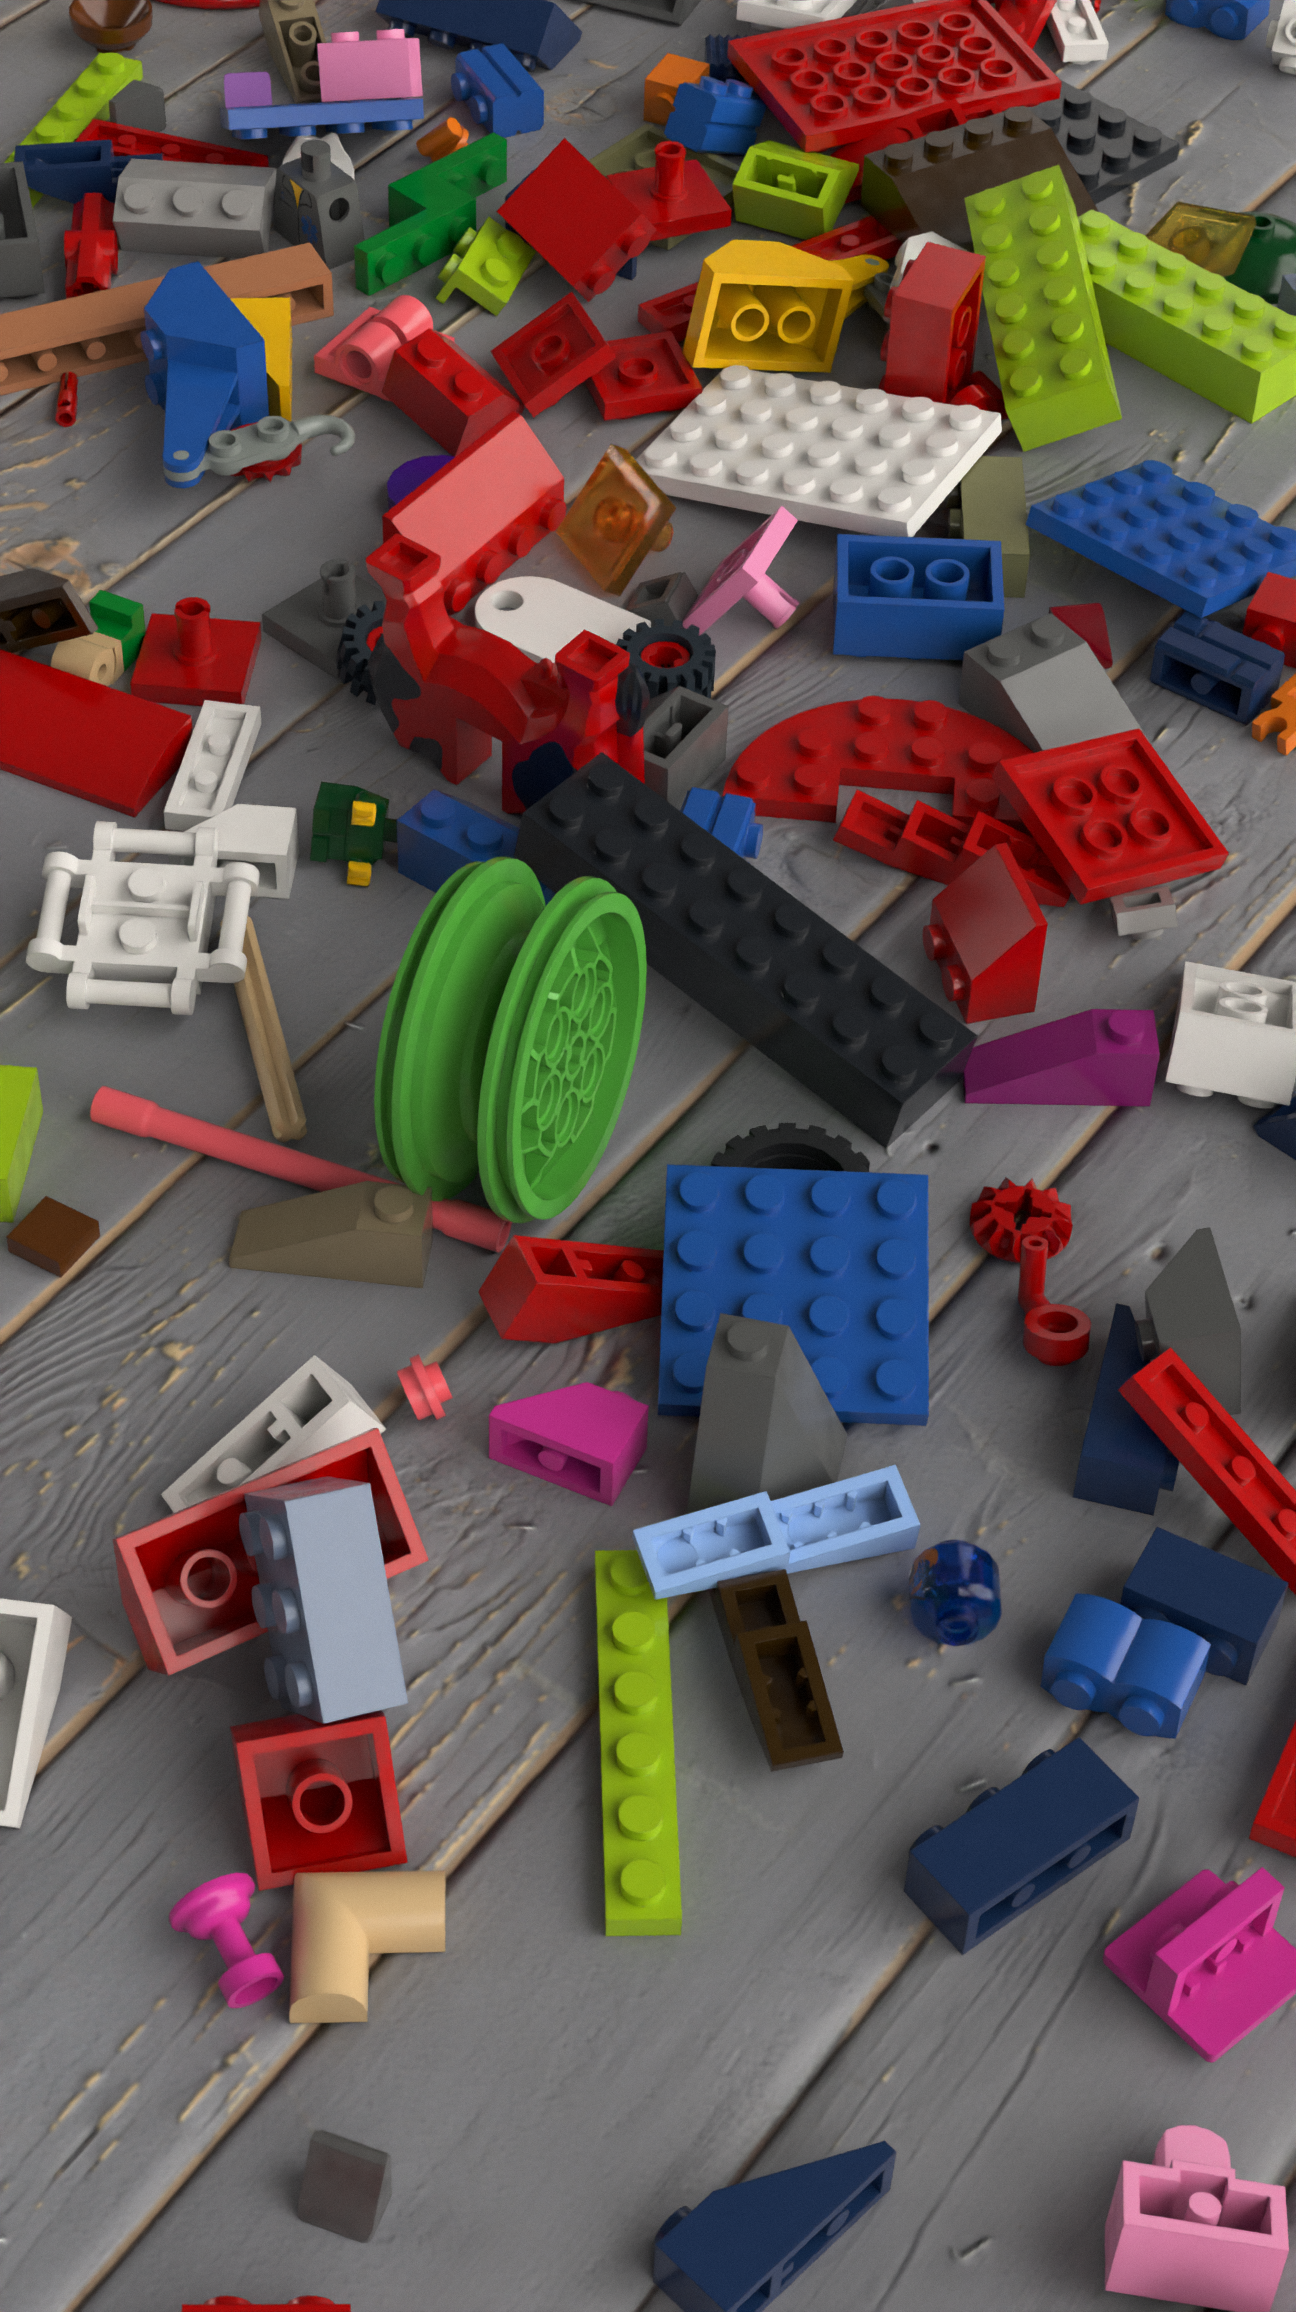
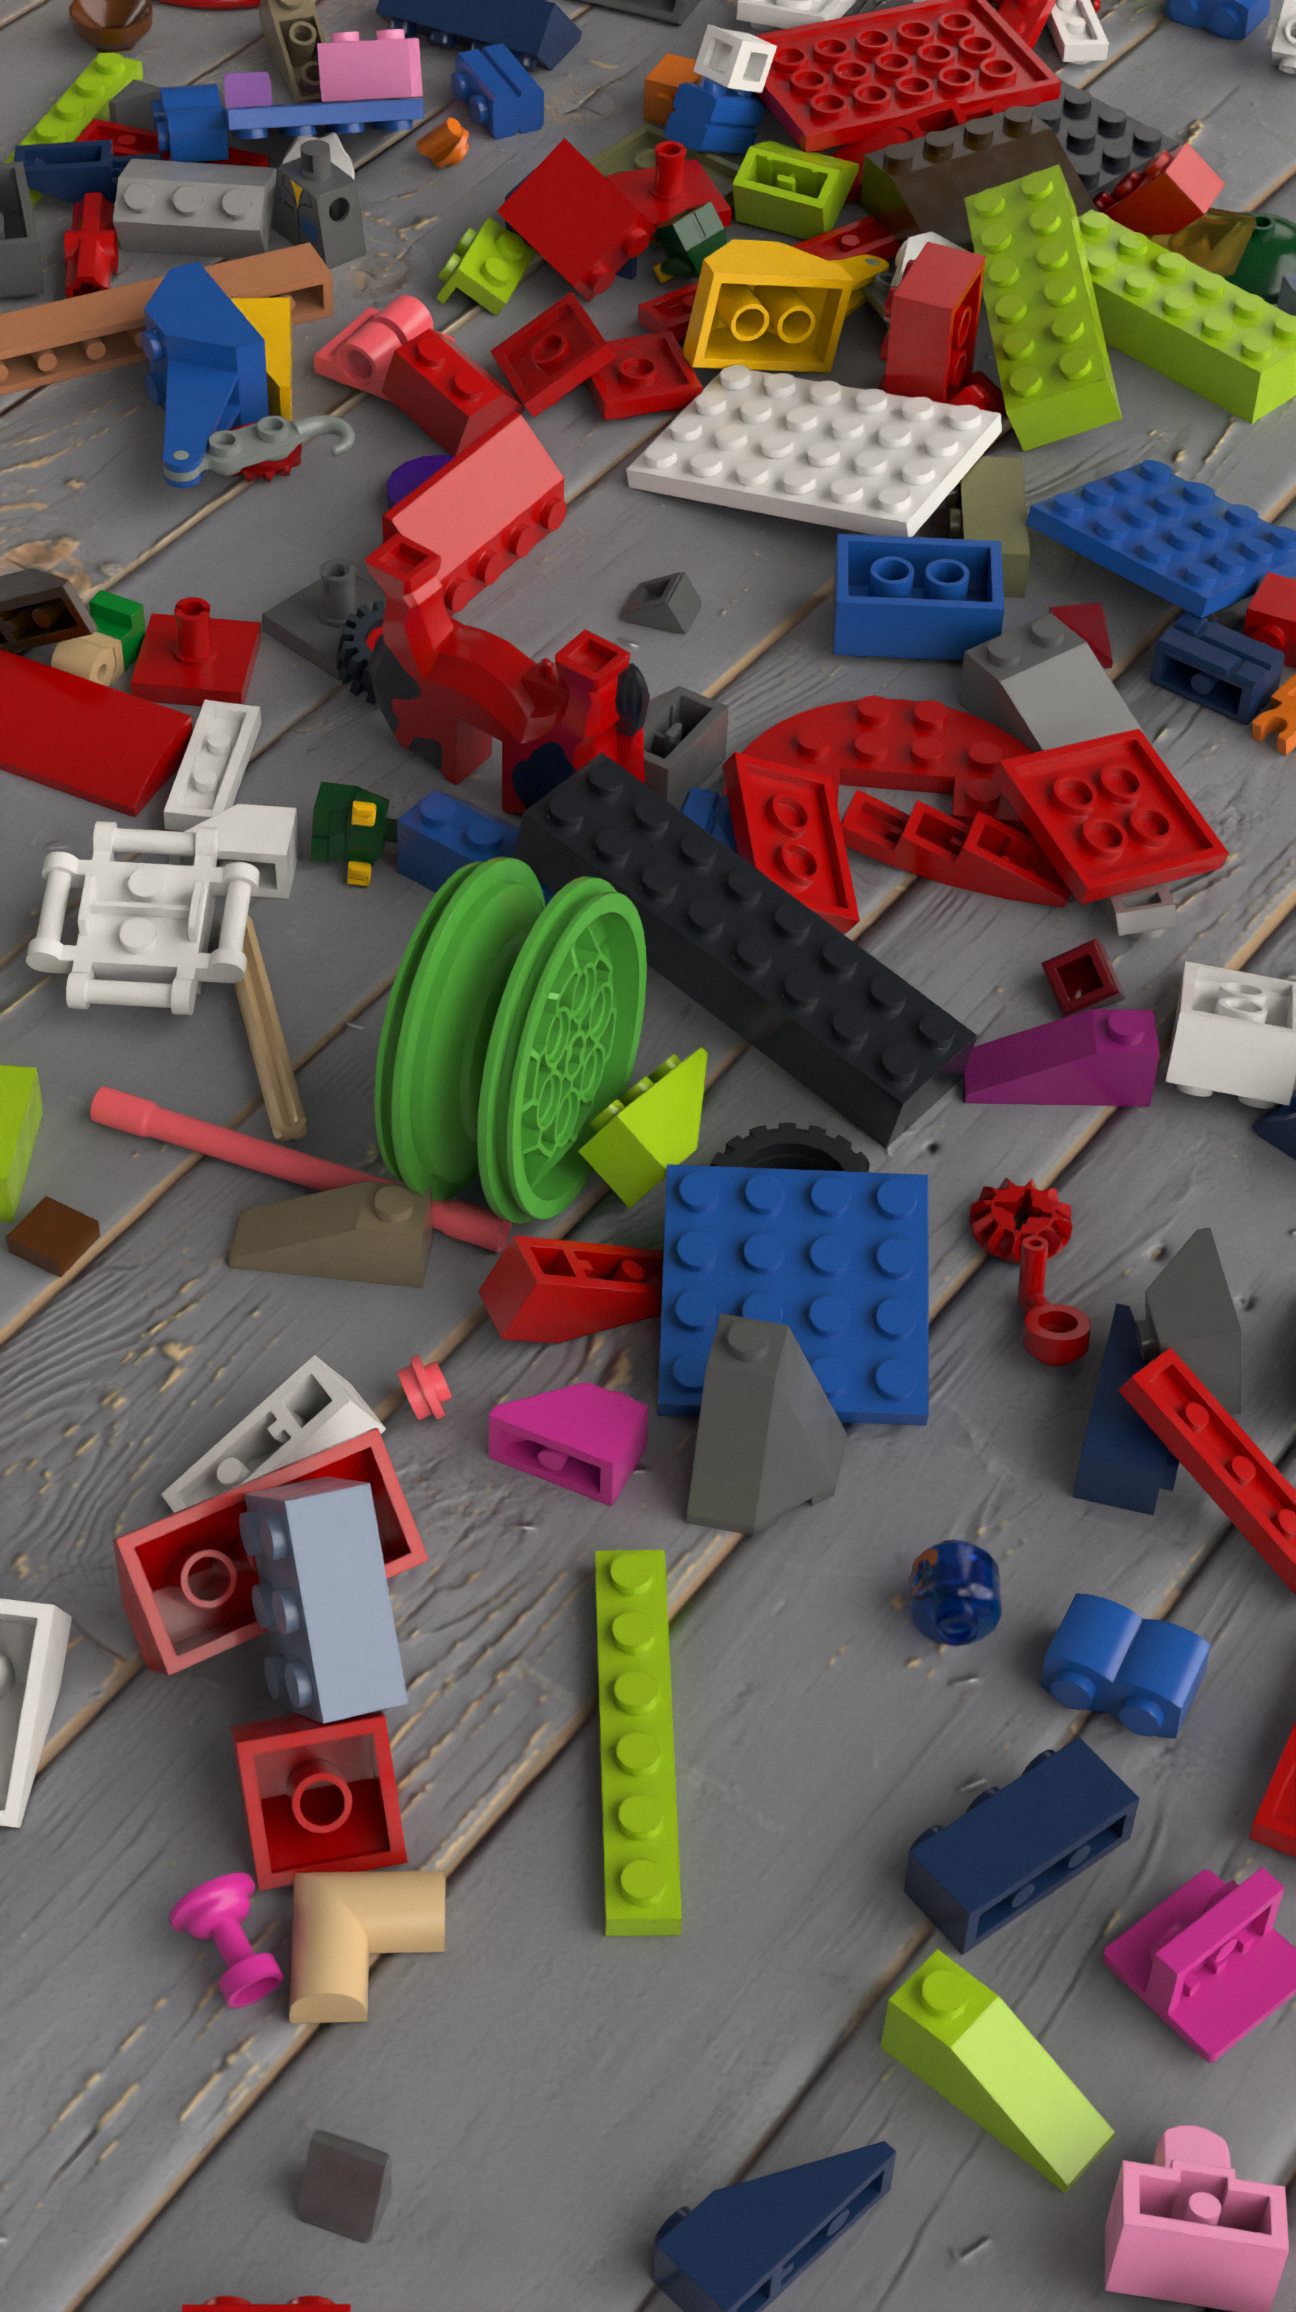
(67, 400): red pin -> none
(190, 123): none -> blue brick
(430, 213): green bracket -> none
(548, 615): white tile -> none
(617, 520): clear orange tile -> none
(649, 1128): none -> lime slope
(671, 657): black bush -> none
(688, 241): none -> dark green piece
(734, 59): none -> white brick
(744, 576): bright pink tile -> none
(776, 1669): dark brown slope -> none
(792, 834): none -> red plate
(794, 1533): light blue slope -> none
(988, 939): red slope -> none
(992, 2069): none -> lime slope
(1083, 979): none -> dark red slope
(1165, 195): none -> red slope
(1210, 1596): dark blue brick -> none

